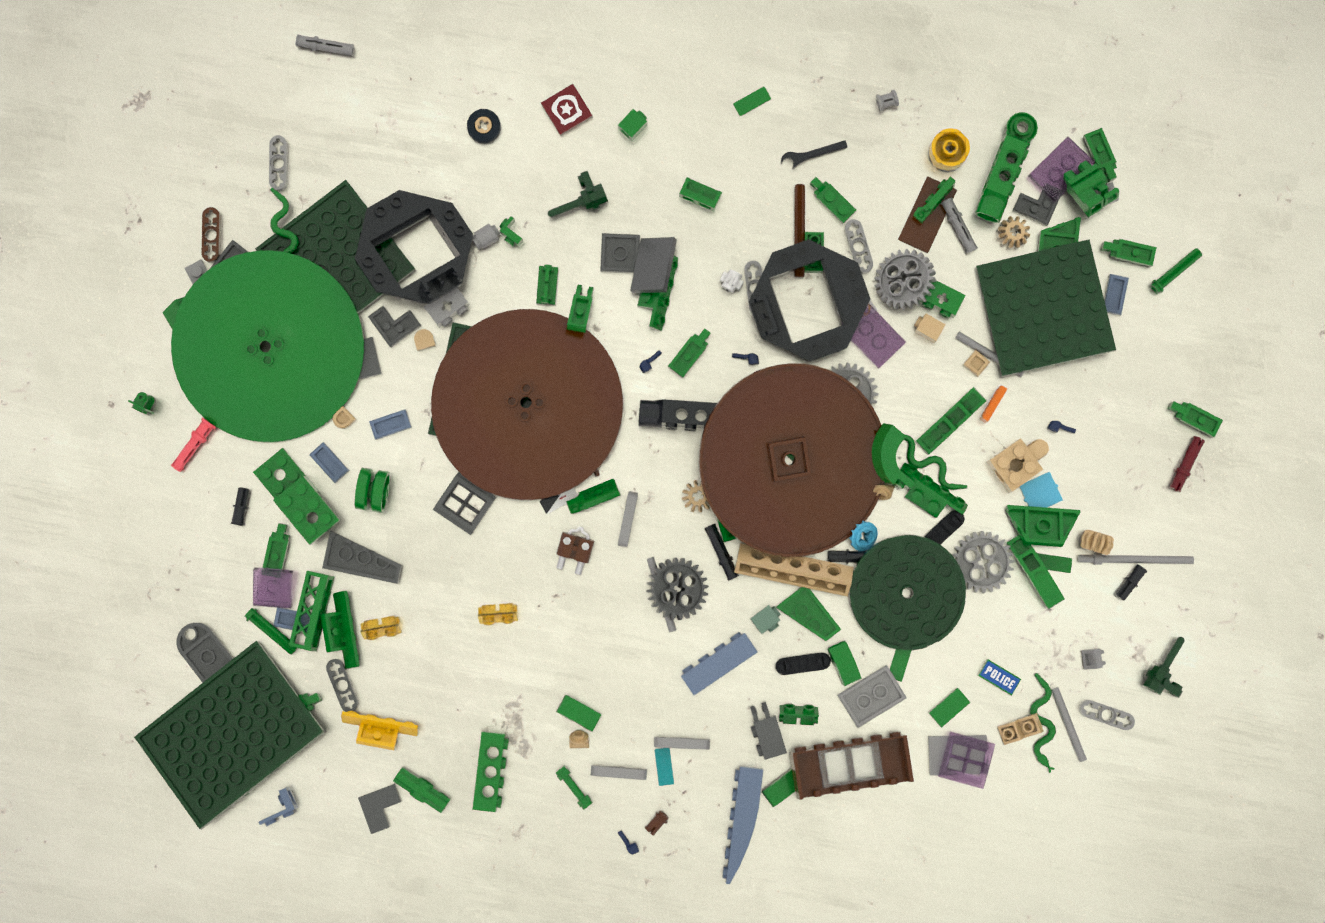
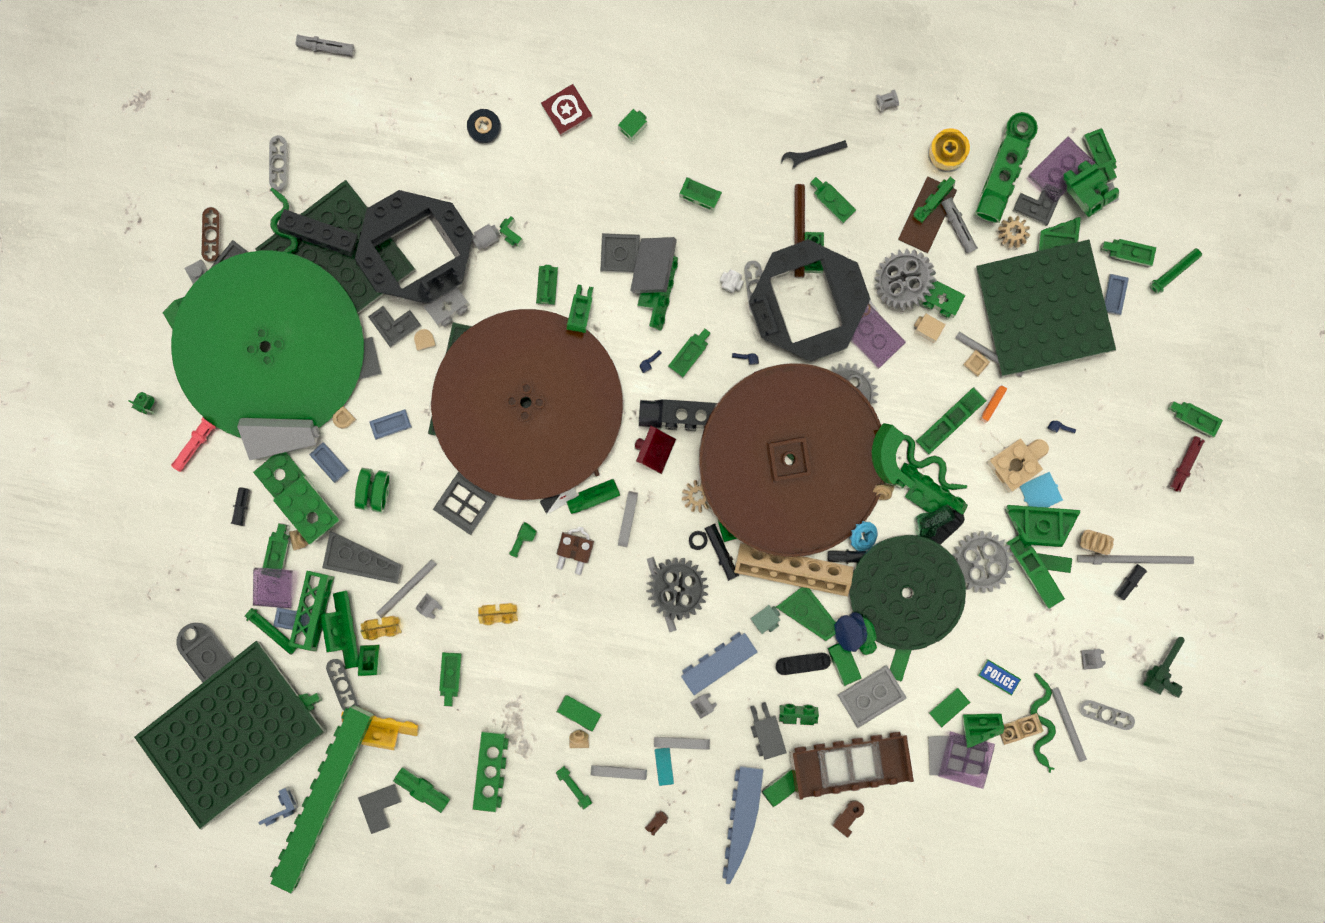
(276, 436): none -> light grey slope
(297, 540): none -> tan plate
(317, 233): none -> black brick
(322, 798): none -> green brick
(369, 660): none -> green slope
(406, 588): none -> light grey bar
(426, 606): none -> light grey tile
(450, 676): none -> green hinge
(525, 533): none -> green bar
(590, 197): dark green piece -> none
(631, 848): dark blue hand -> none
(654, 449): none -> dark red tile
(703, 534): none -> black piece
(703, 706): none -> light grey tile
(752, 101): green sticker -> none
(847, 816): none -> reddish brown leg
(849, 234): light grey beam -> none
(855, 633): none -> dark blue piece
(928, 523): none -> clear green piece
(981, 727): none -> green wing

